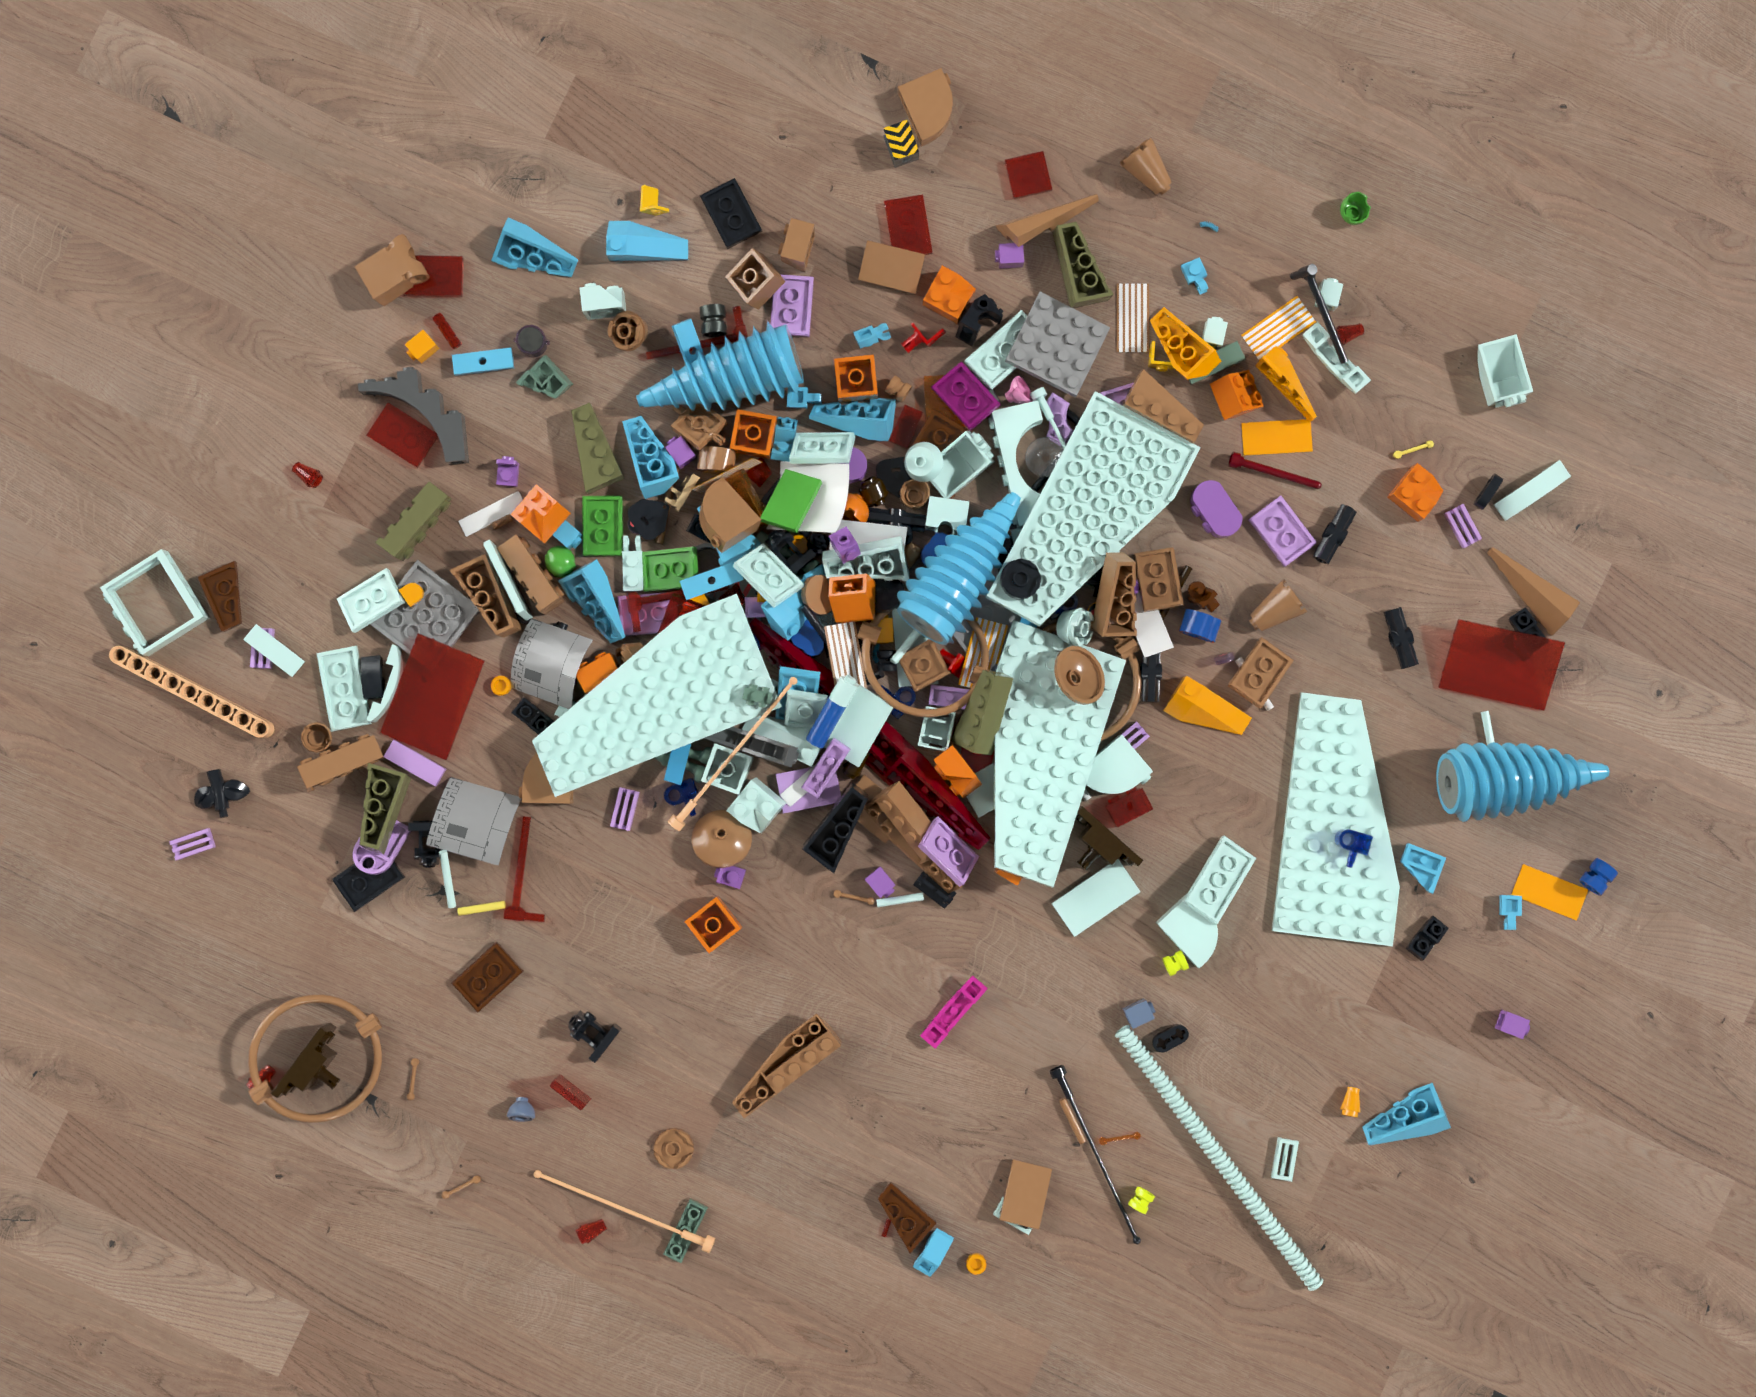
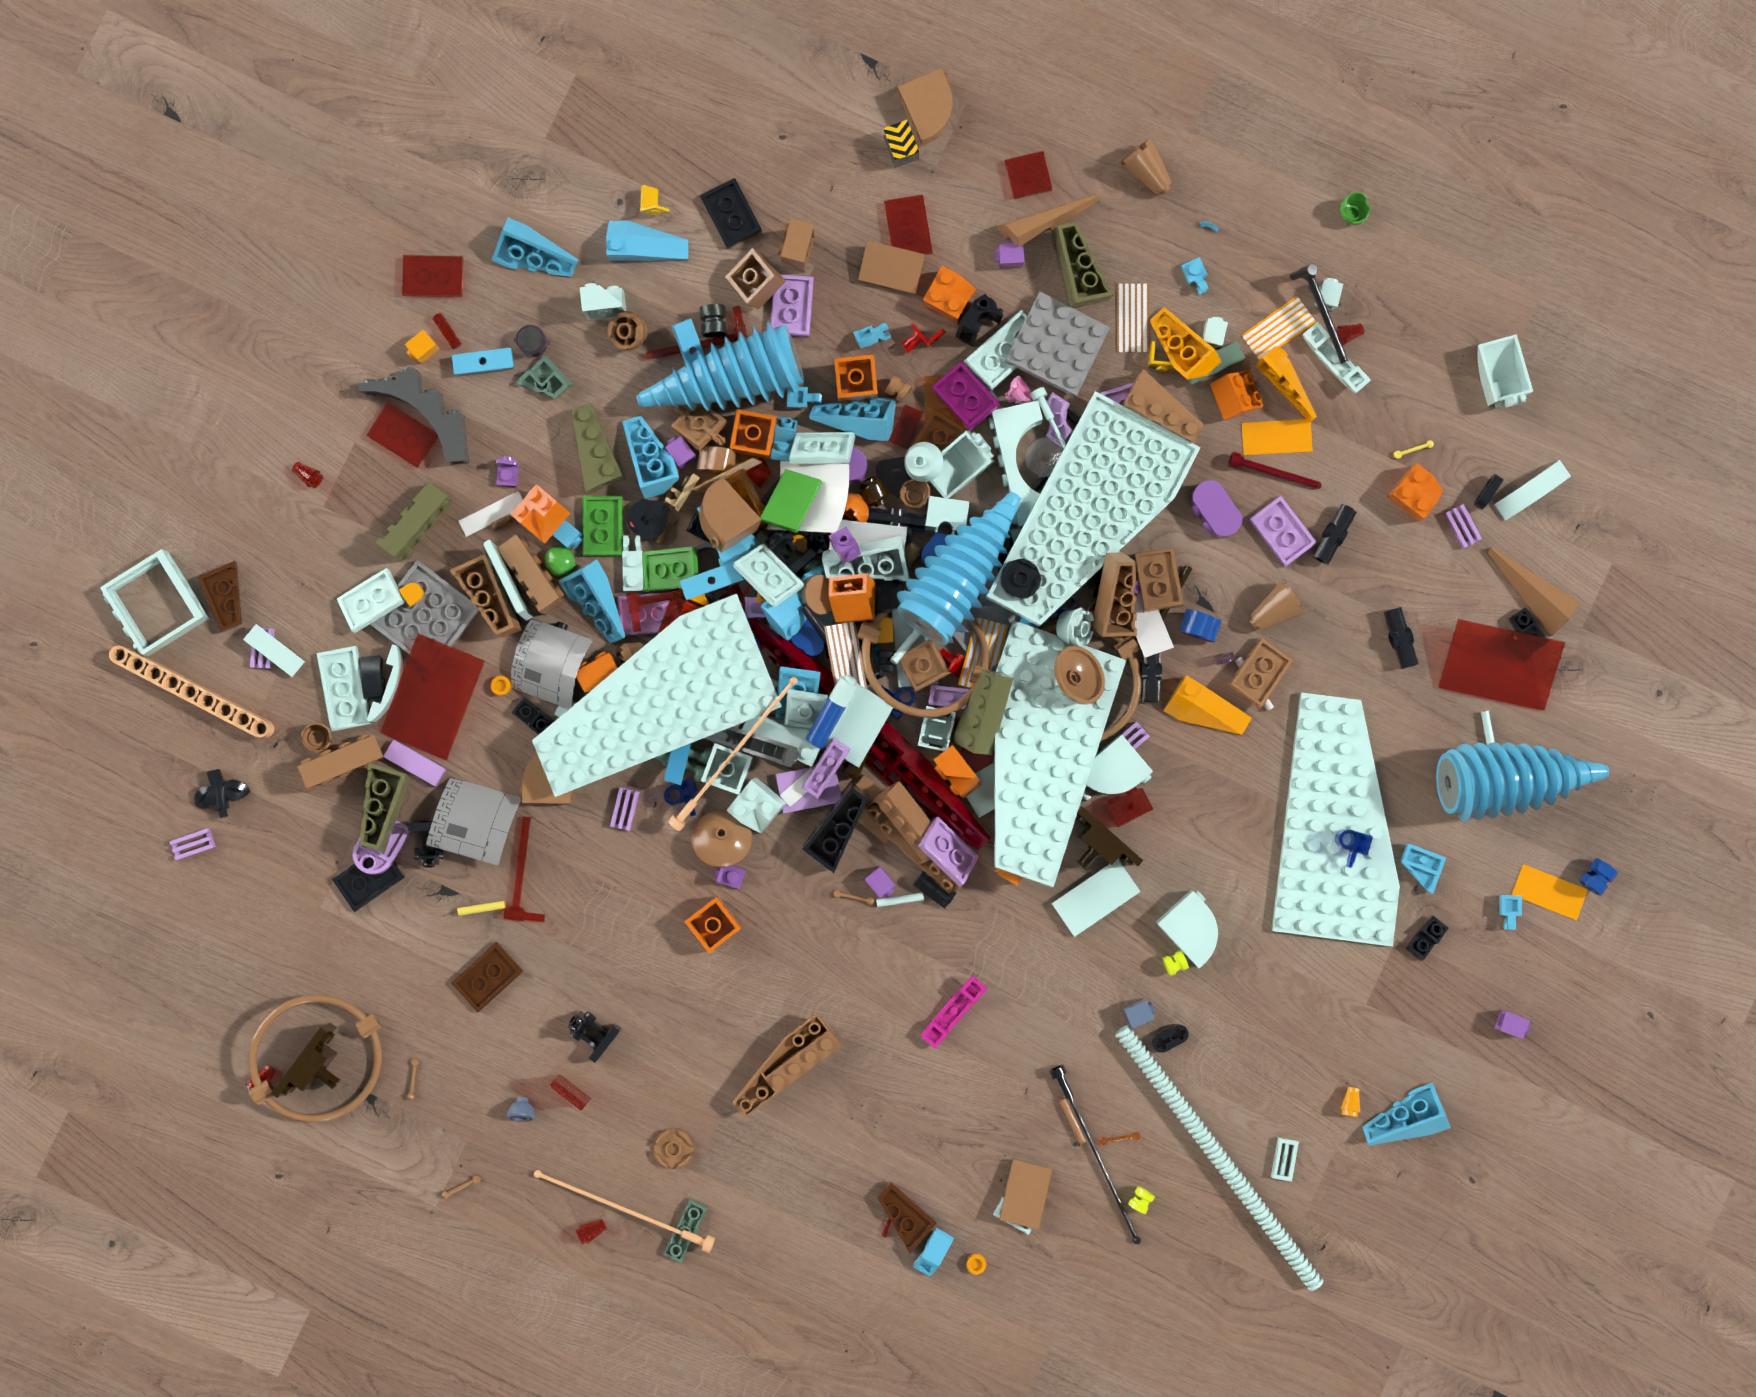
(392, 271): medium nougat piece -> none
(447, 878): light aqua bar -> none
(753, 695): sand green piece -> none
(1202, 596): reddish brown hips -> none
(1219, 880): light aqua tile -> none

